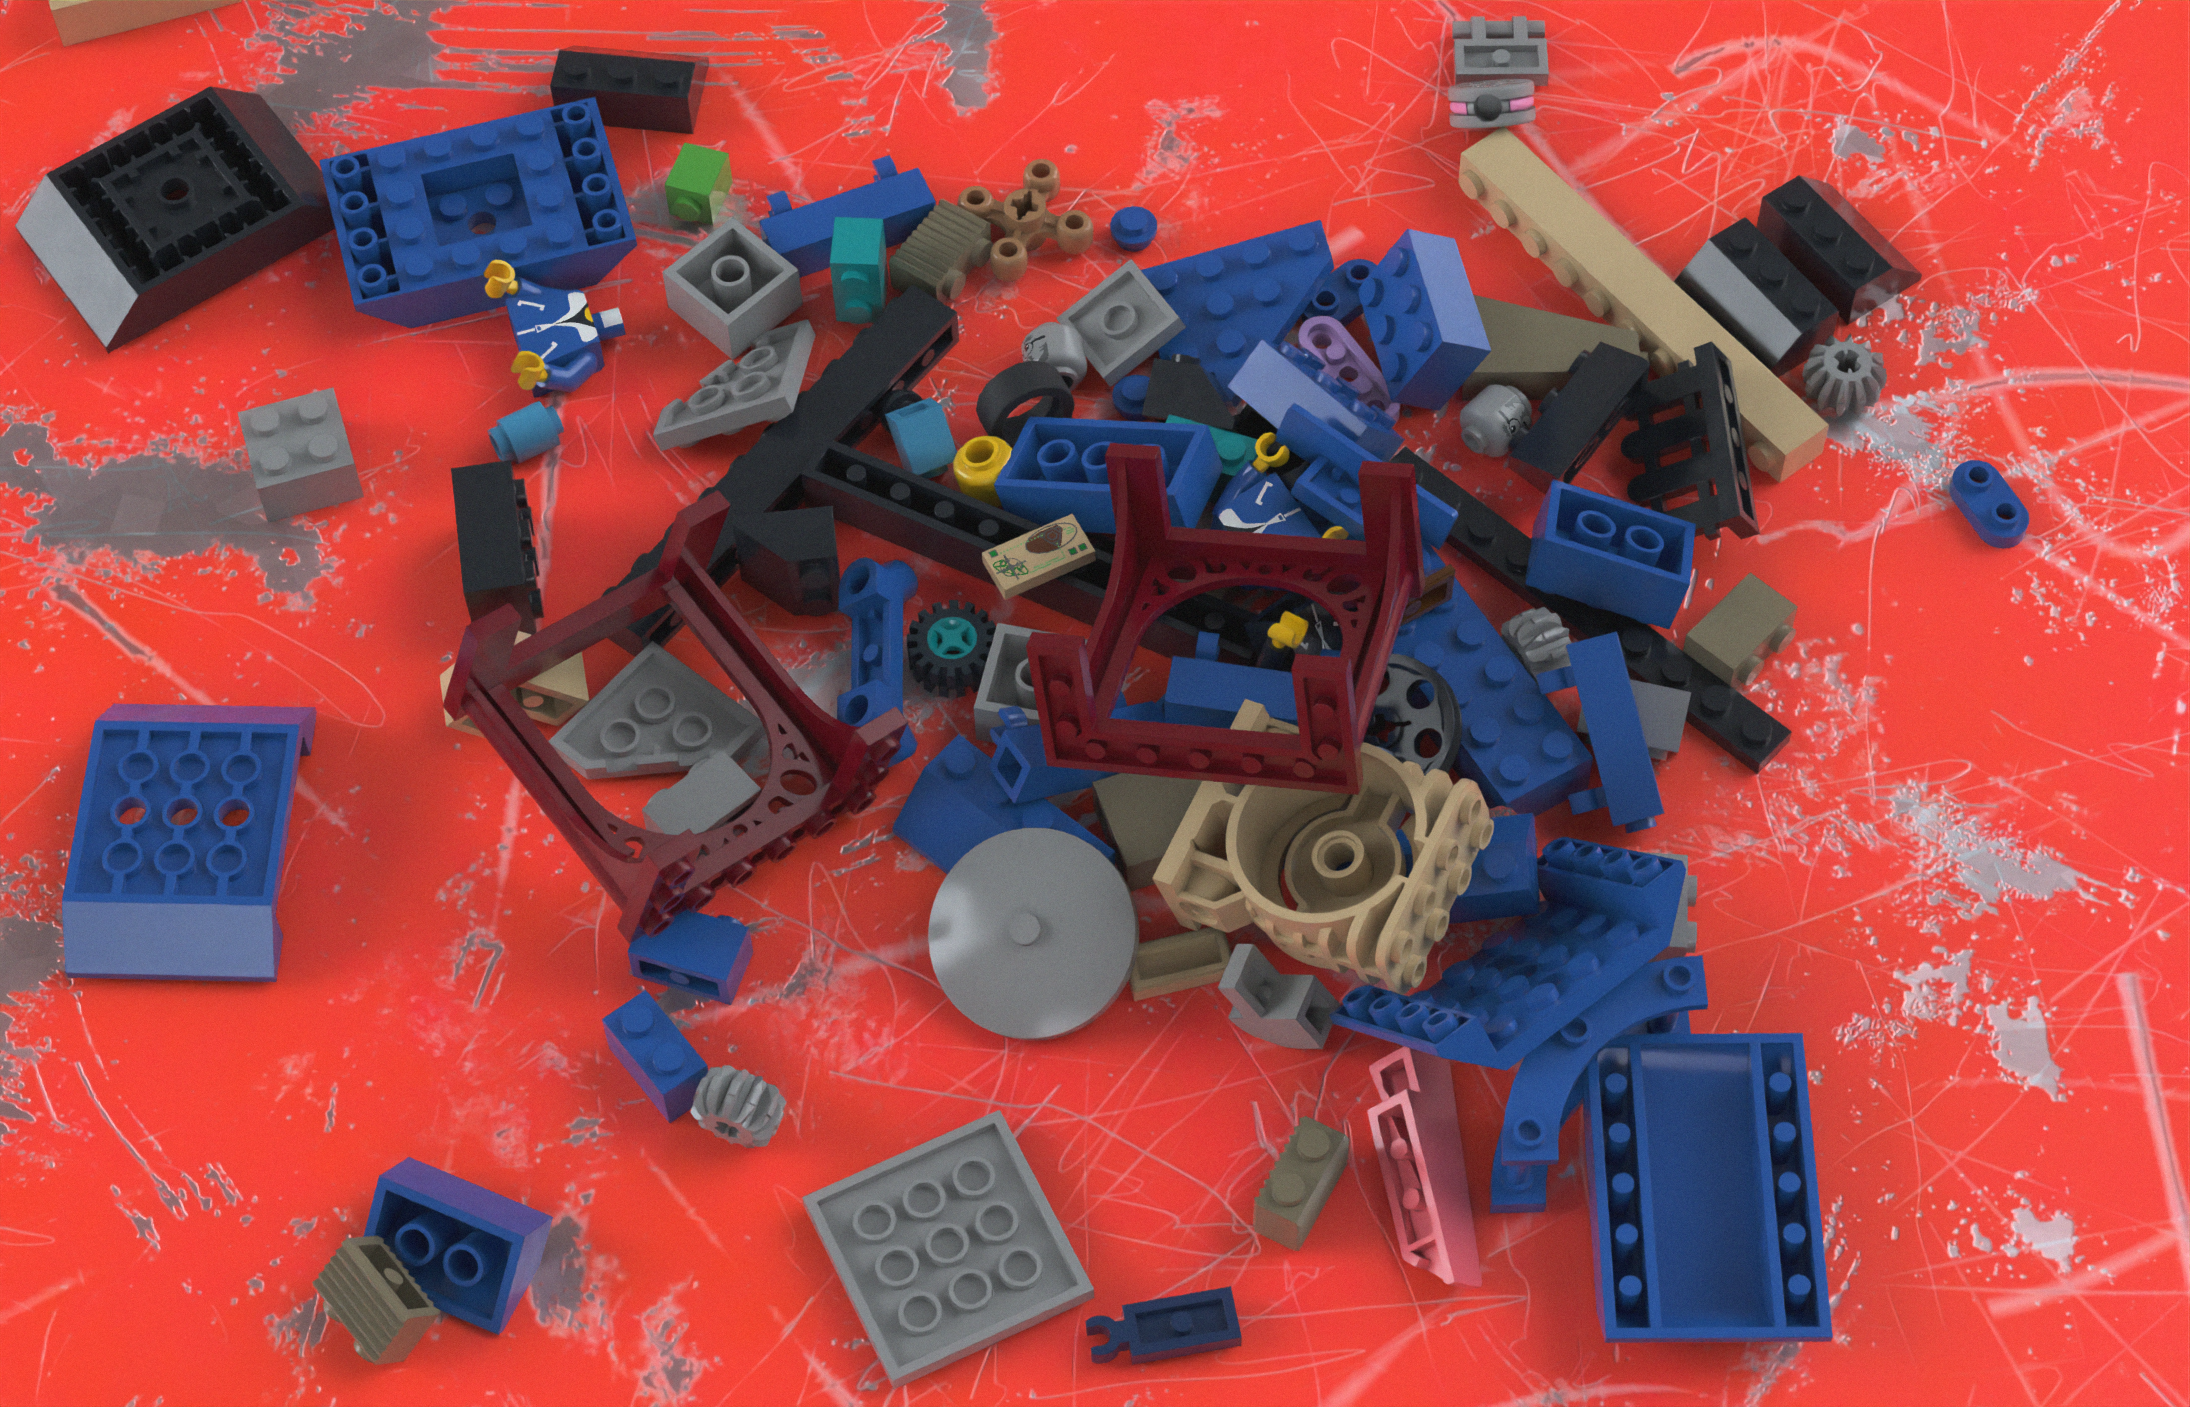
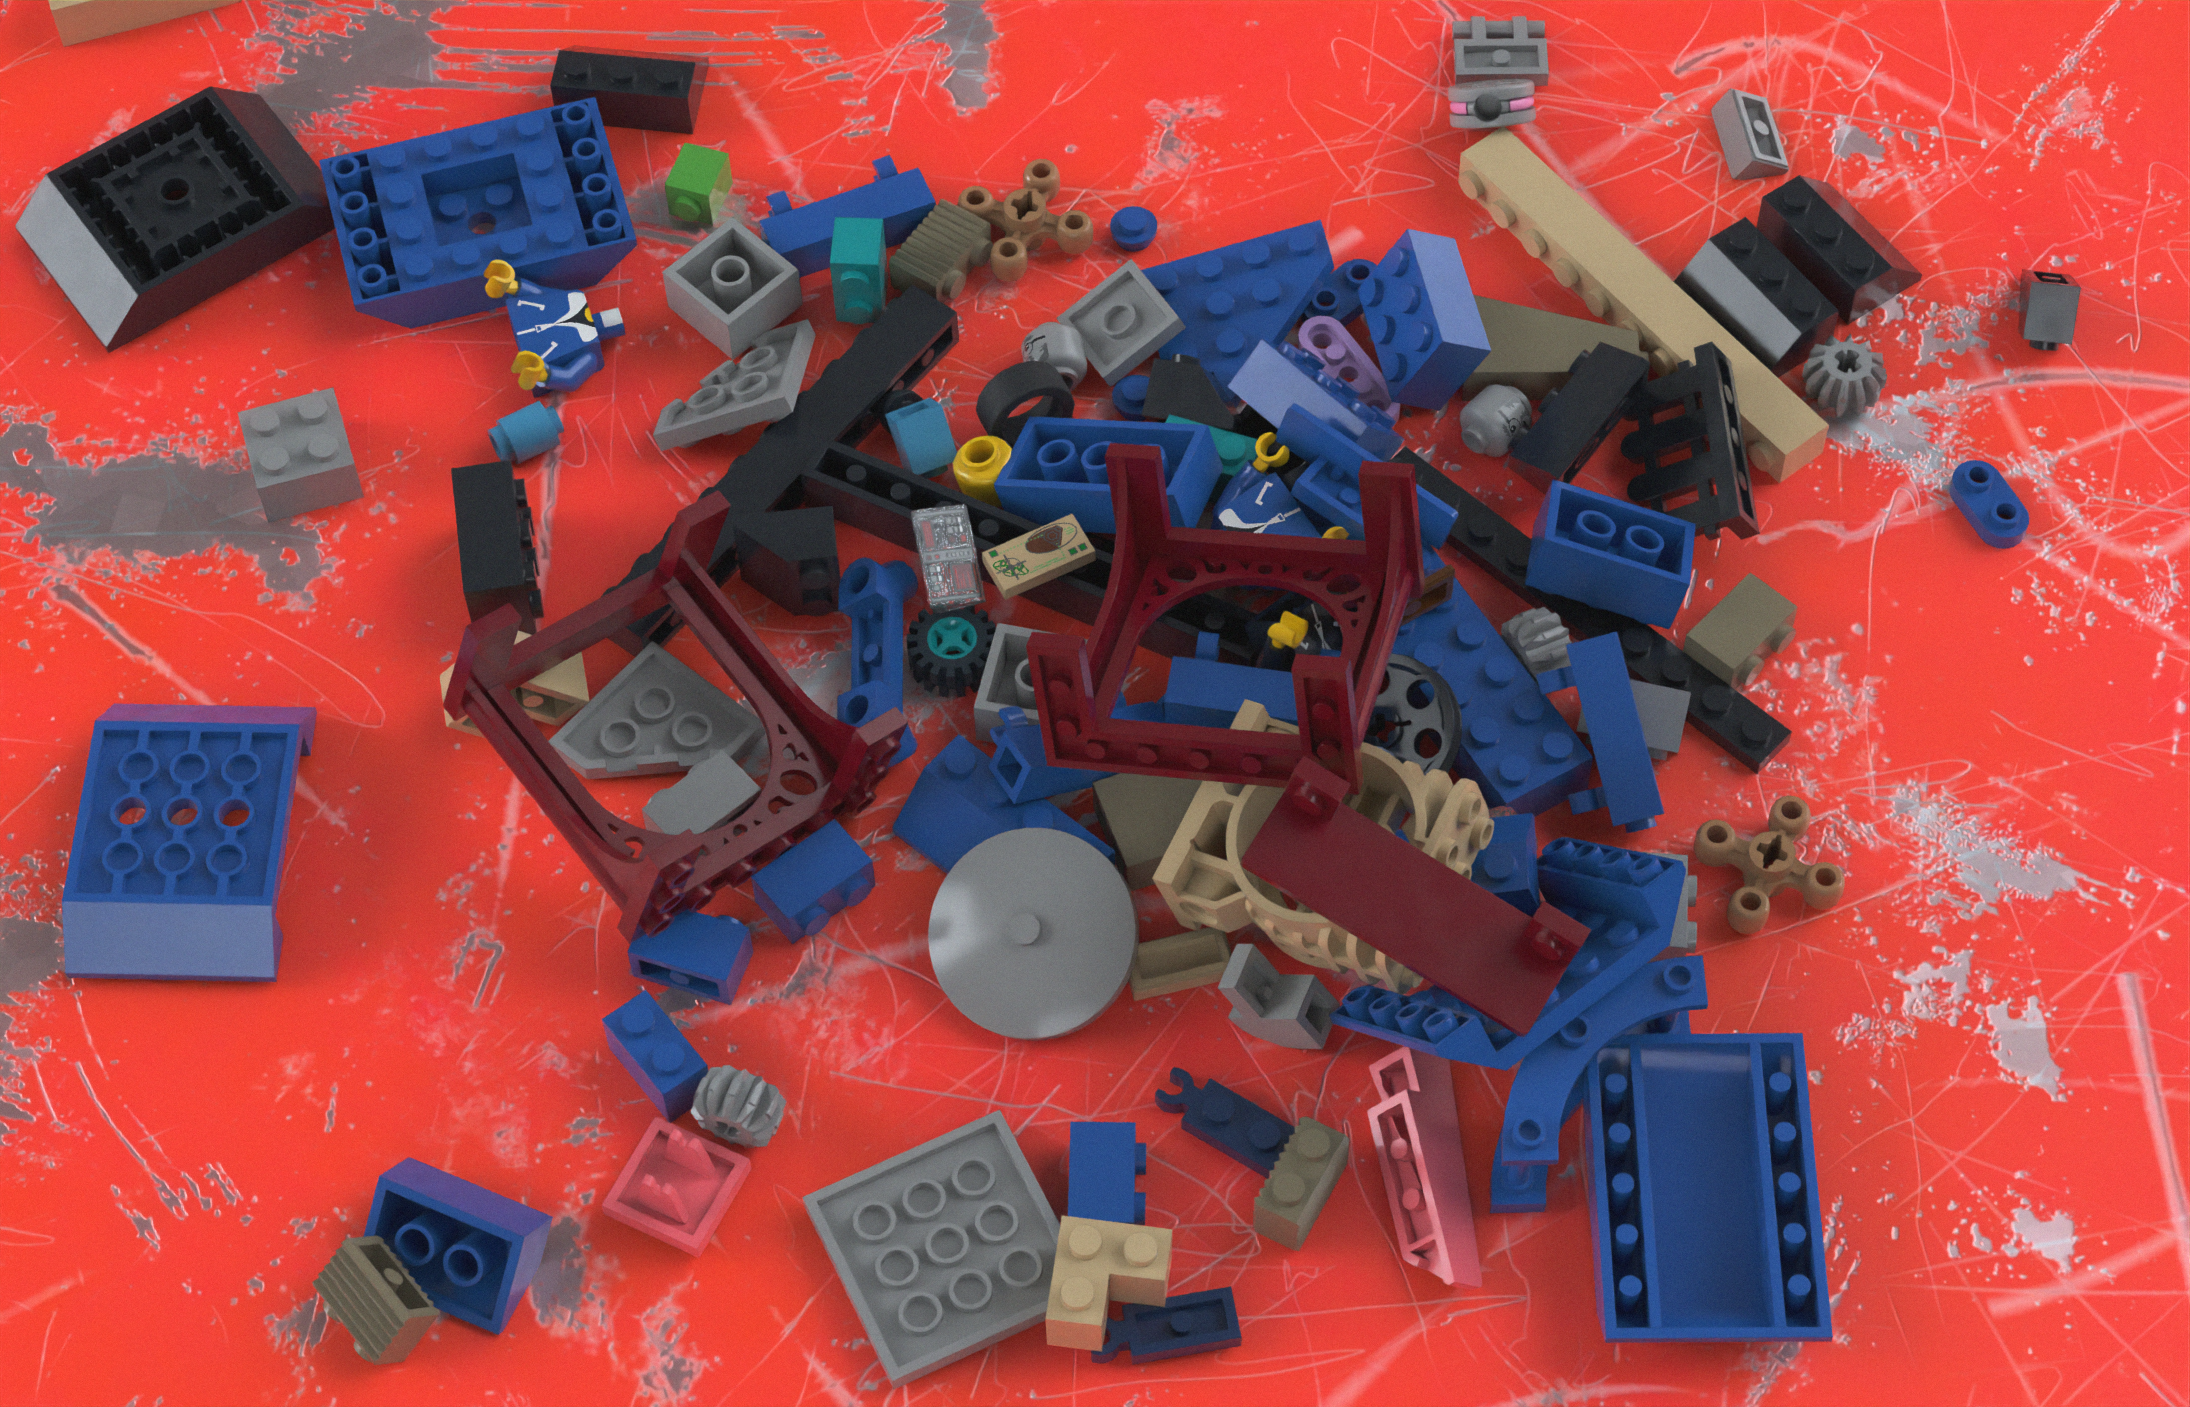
(677, 1186): none -> coral plate
(814, 882): none -> blue brick
(948, 557): none -> slope
(1101, 1264): none -> tan brick
(1104, 1171): none -> blue brick
(1227, 1122): none -> dark blue plate
(1411, 902): none -> dark red bracket
(1748, 136): none -> light grey slope
(1787, 823): none -> medium nougat gear
(2047, 308): none -> black slope

